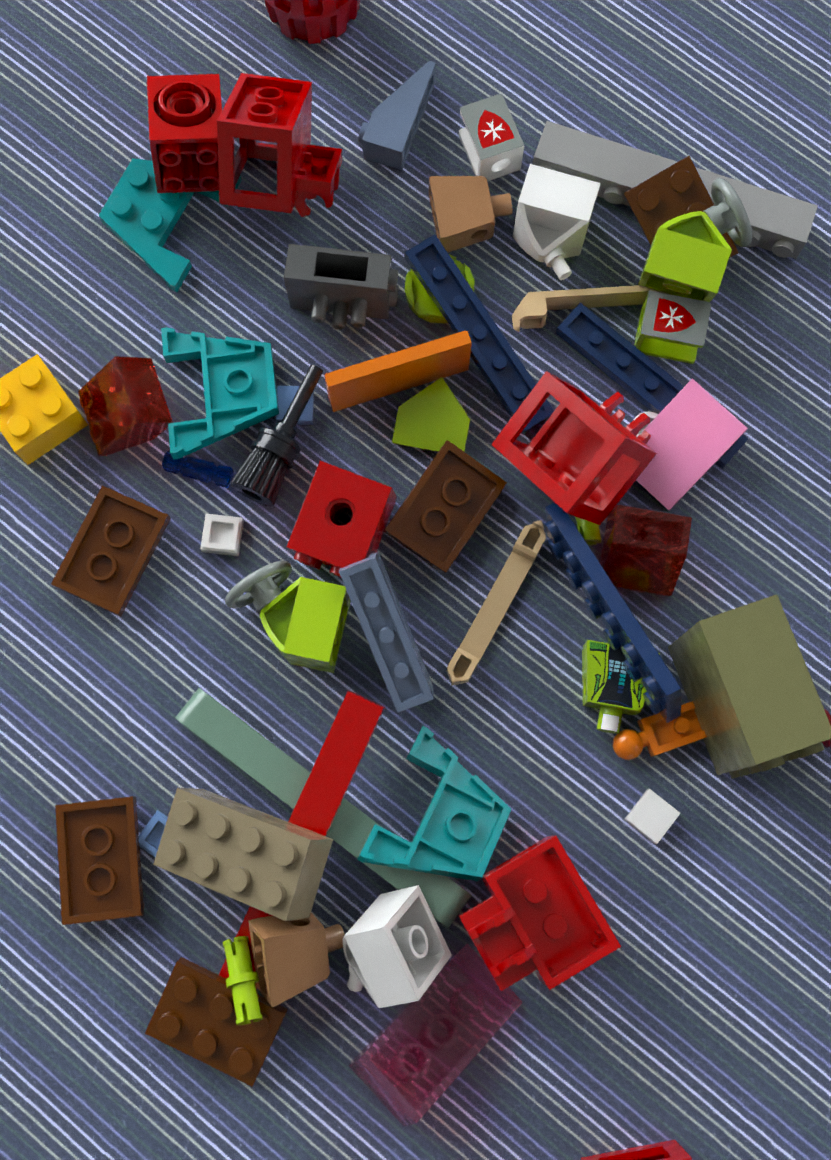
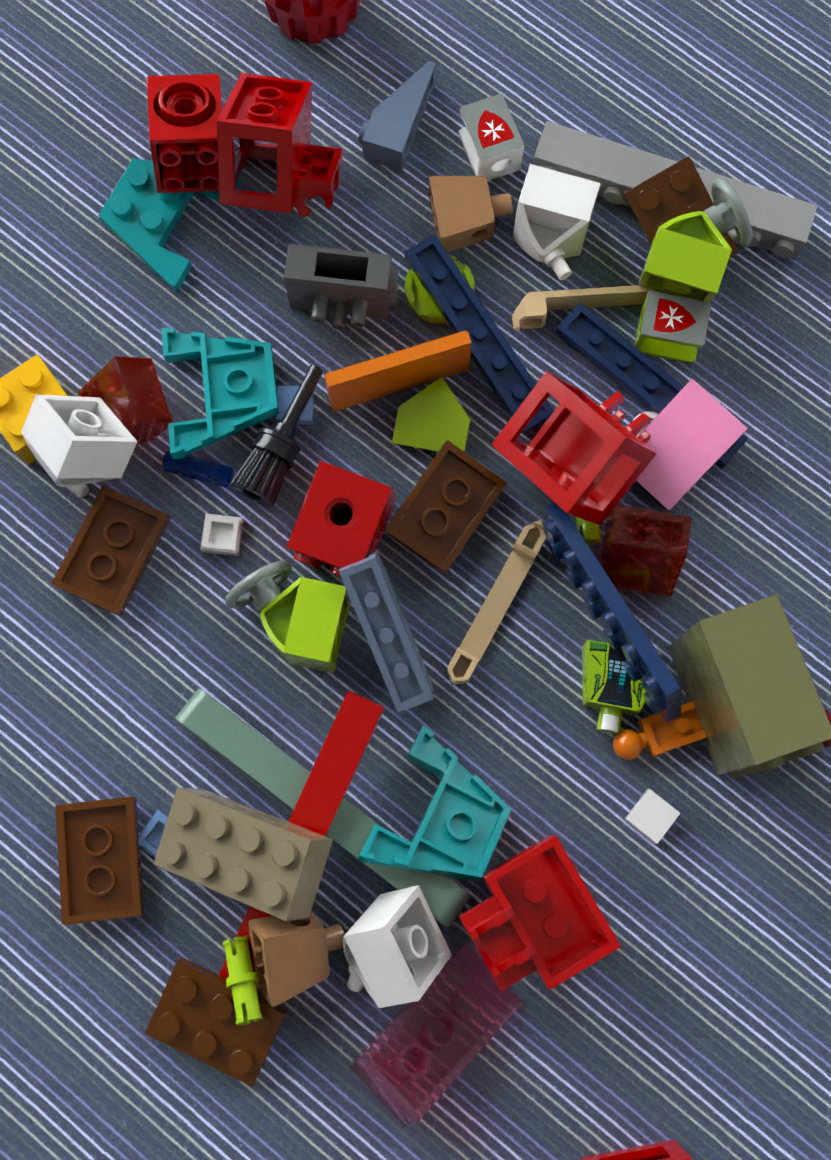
(77, 440): none -> white piece

